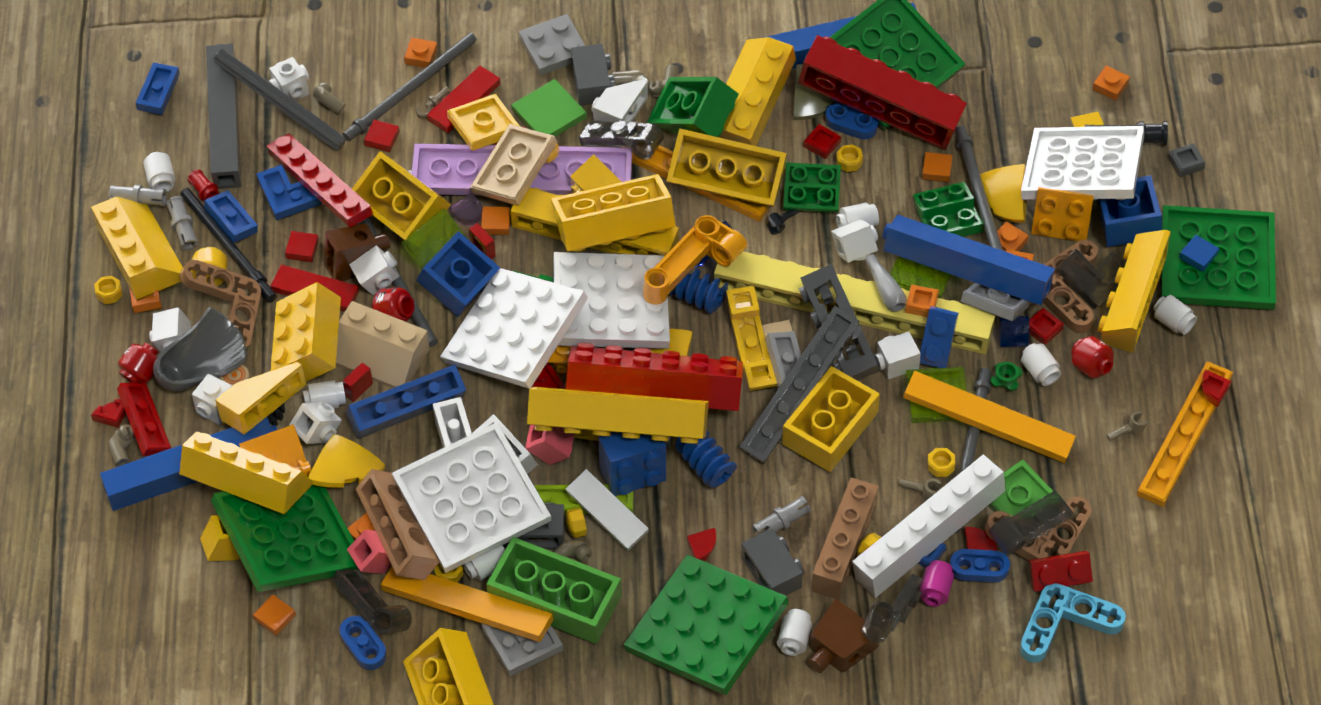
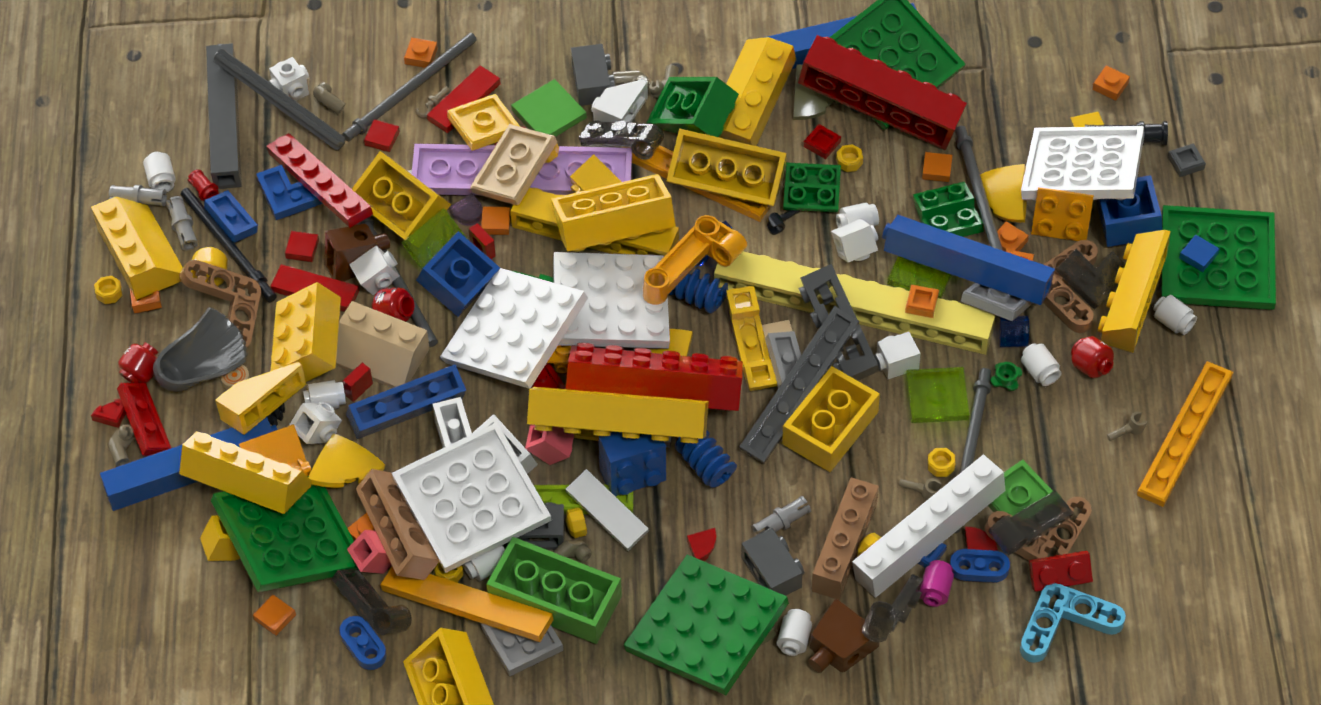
(157, 88): blue plate -> none
(168, 327): white brick -> none
(205, 397): white brick -> none
(551, 43): light grey plate -> none
(849, 121): blue plate -> none
(888, 288): light grey piece -> none
(938, 337): blue plate -> none
(989, 416): light orange tile -> none
(1044, 326): red tile -> none
(1214, 387): red tile -> none

